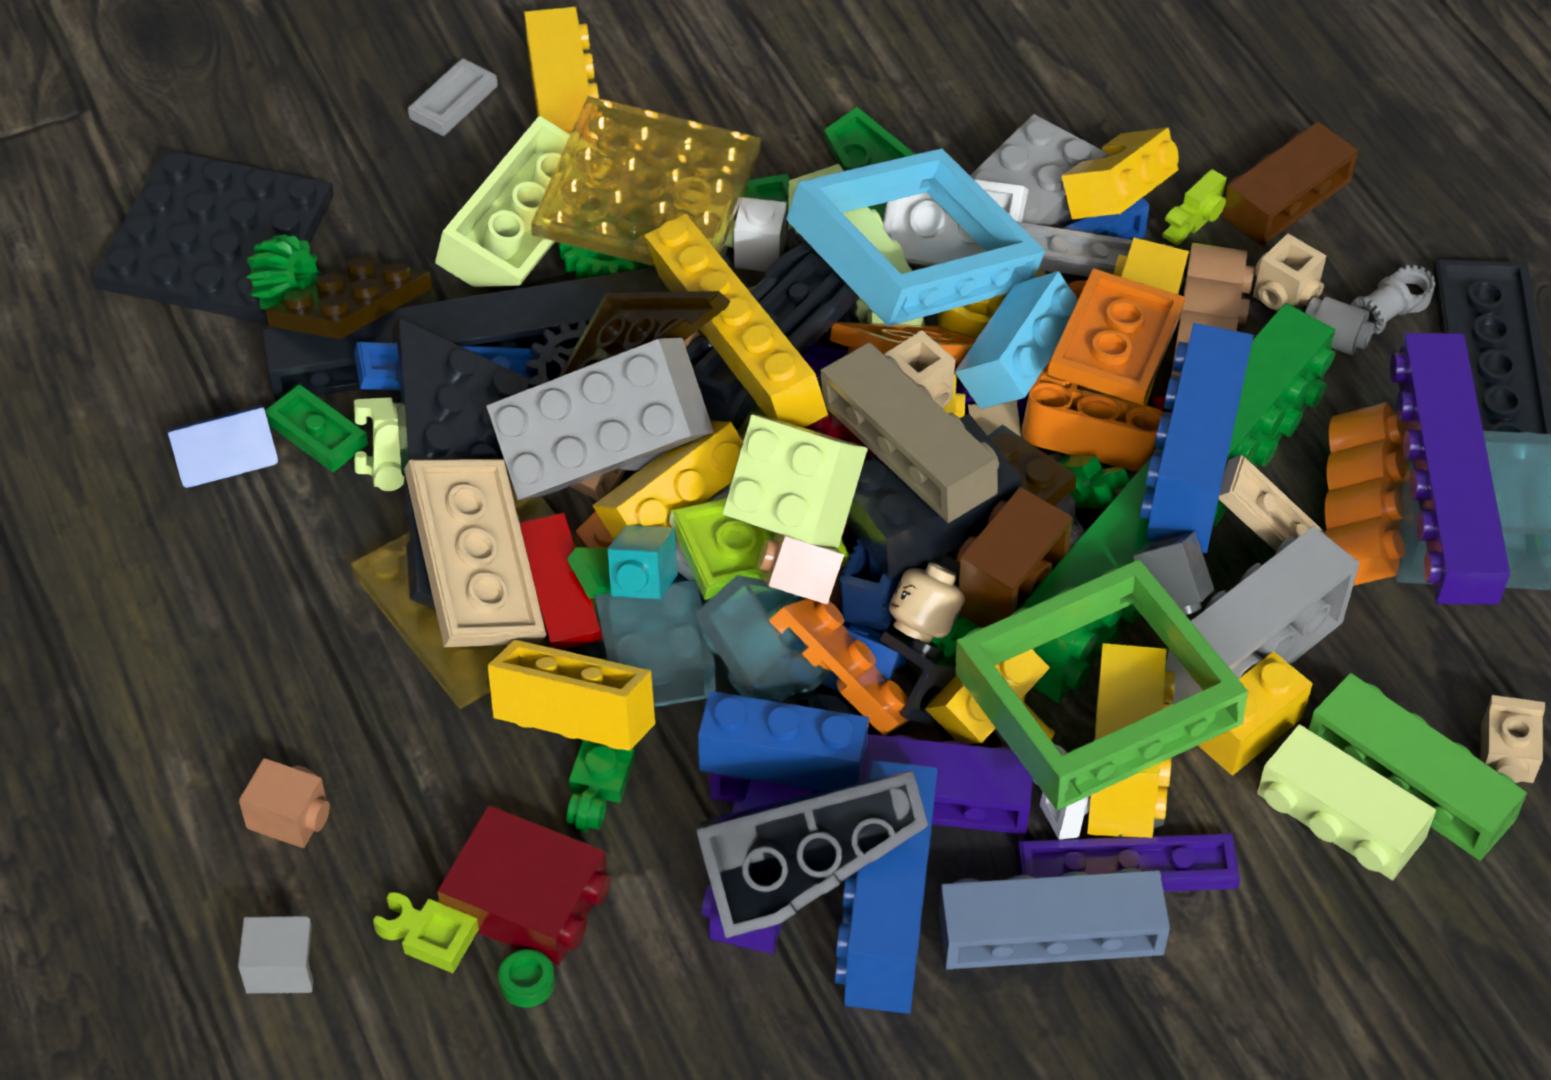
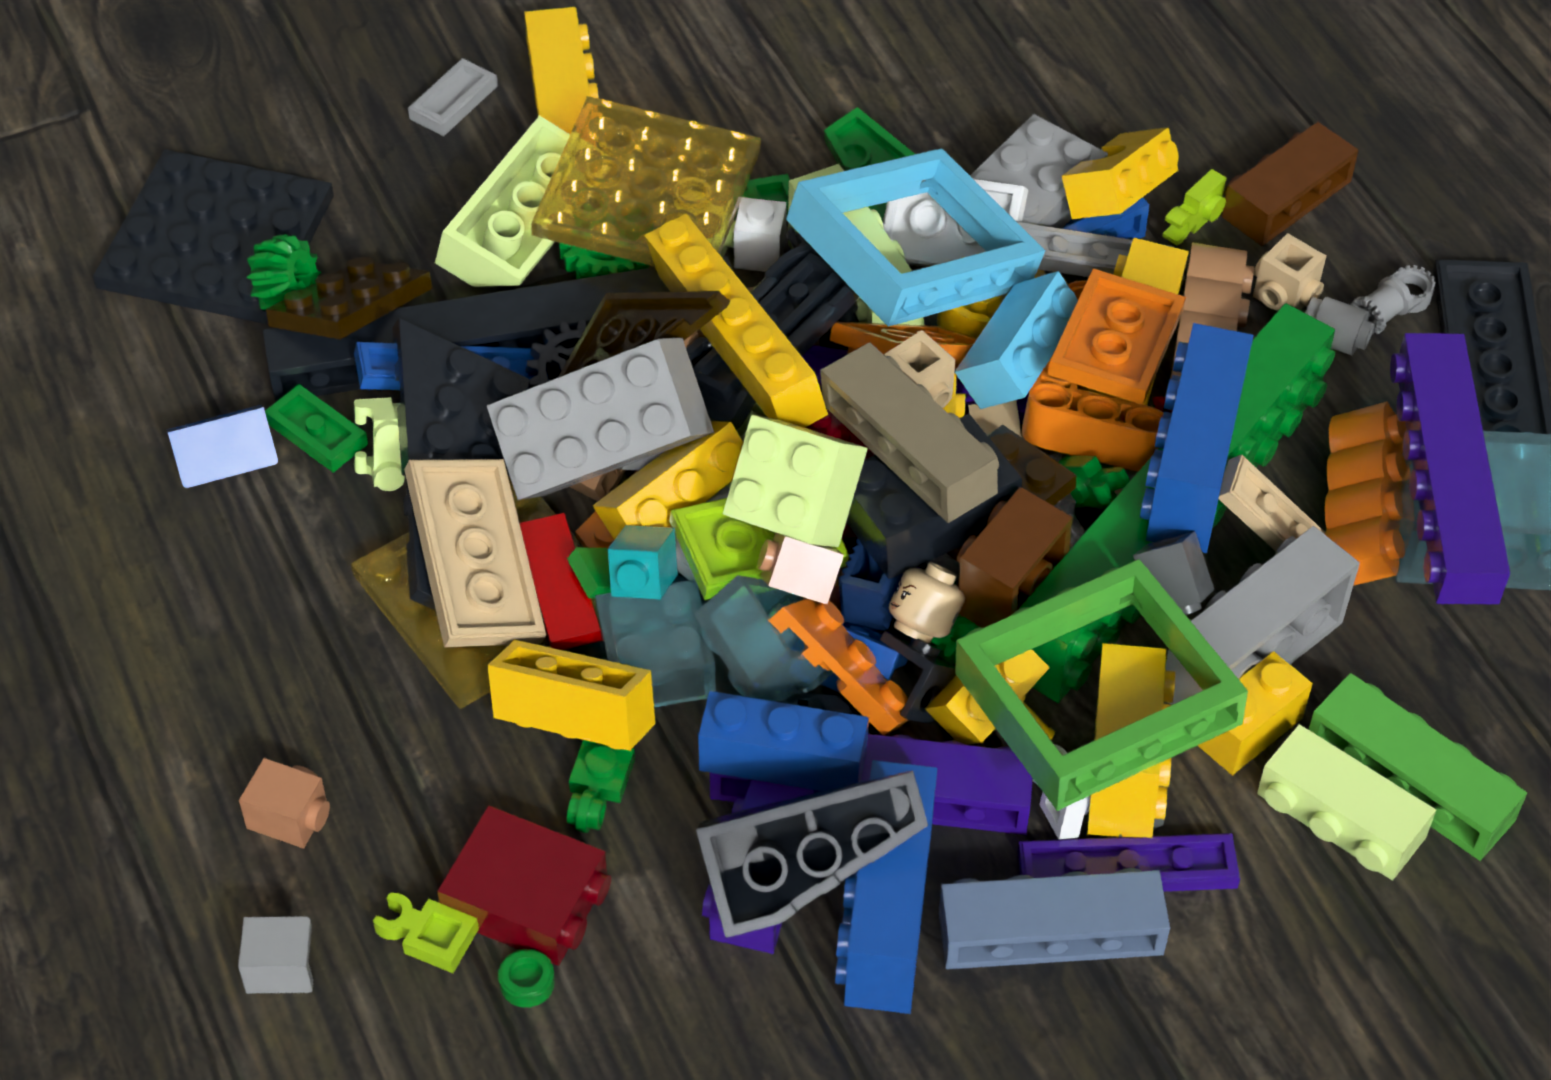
(1513, 737): tan brick -> none

